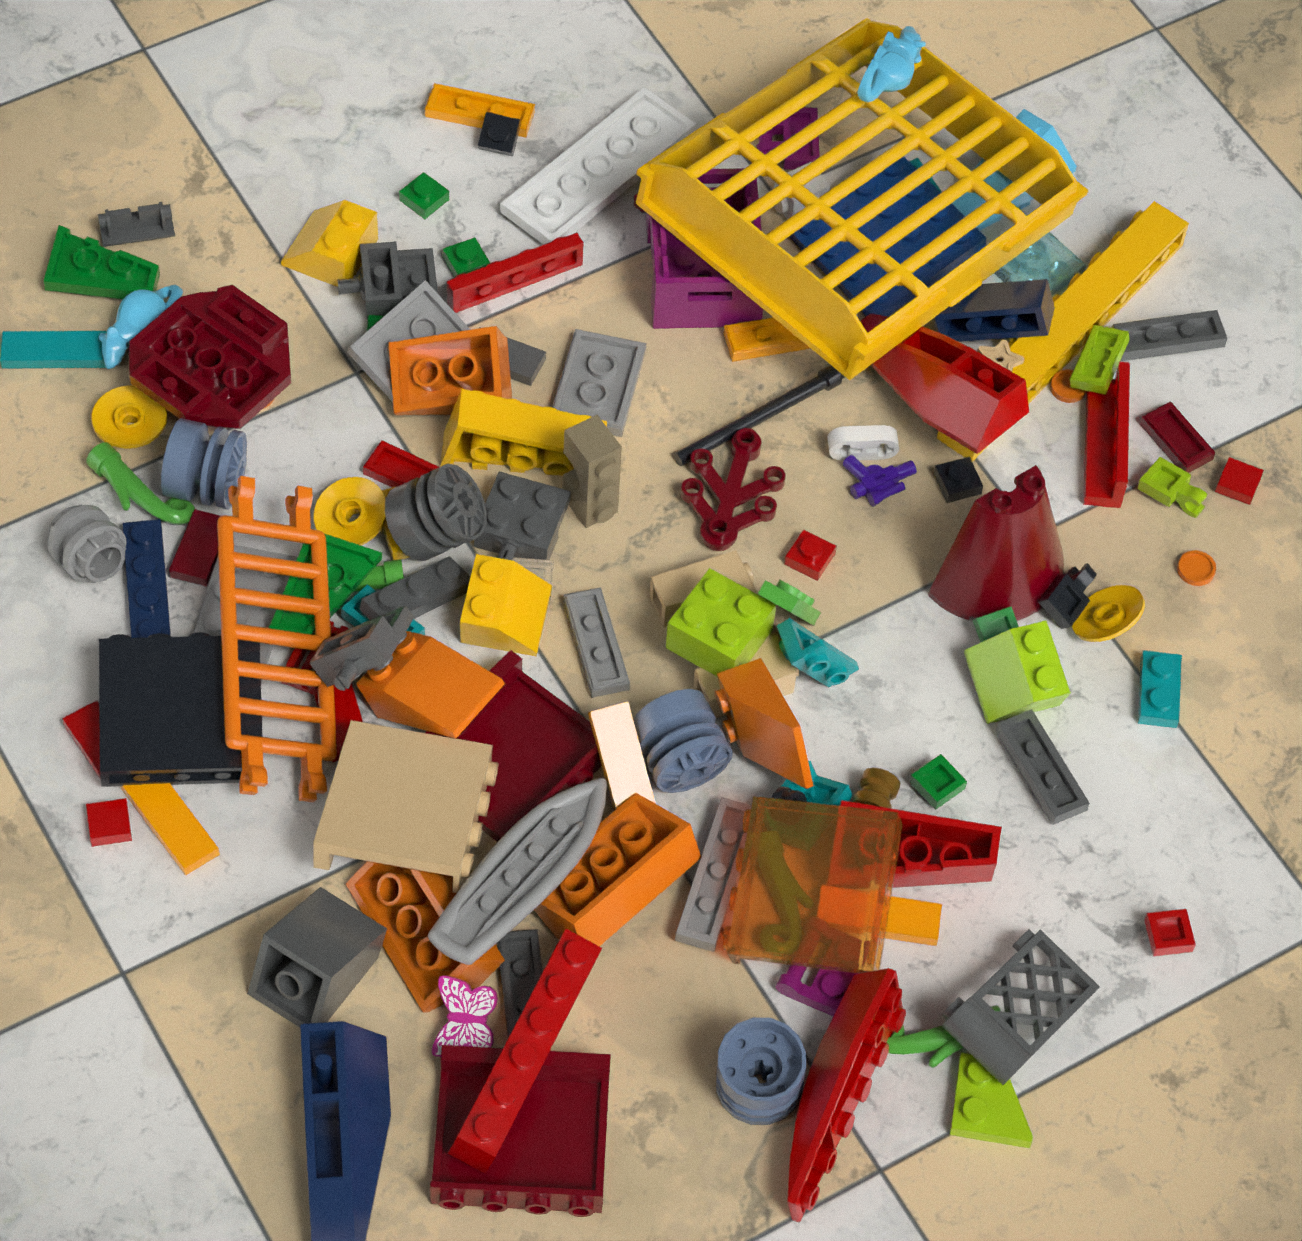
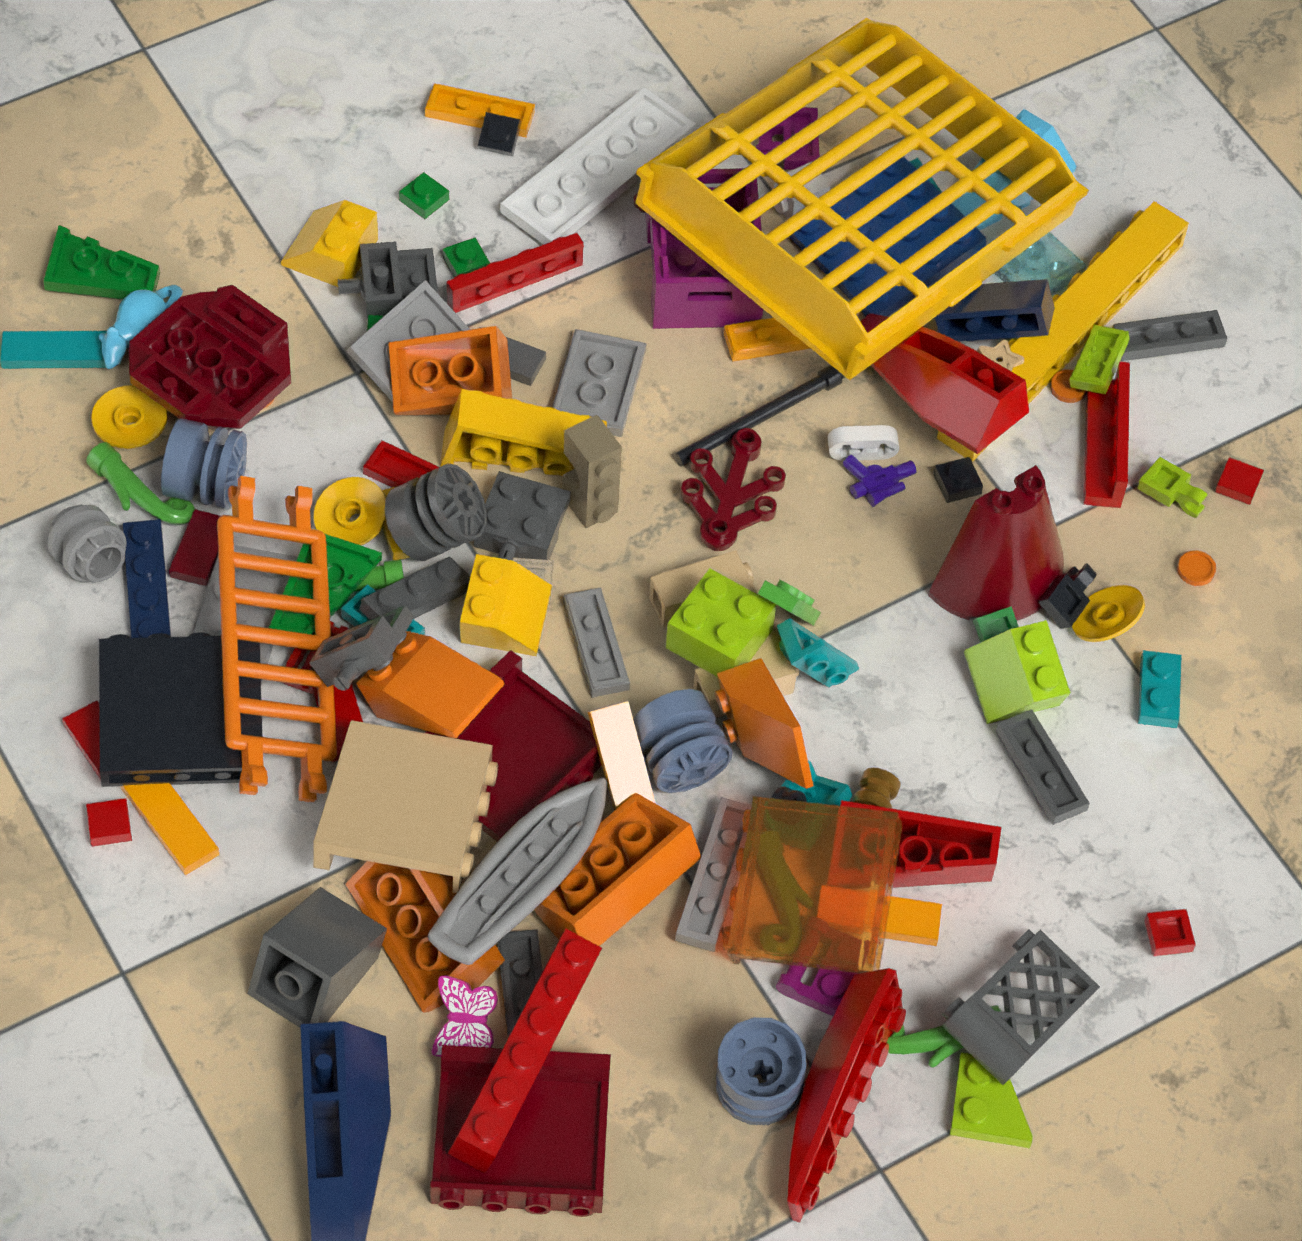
(146, 224): dark grey hinge -> none
(810, 555): red plate -> none
(892, 65): medium azure animal -> none
(938, 781): green plate -> none
(1177, 437): dark red tile -> none

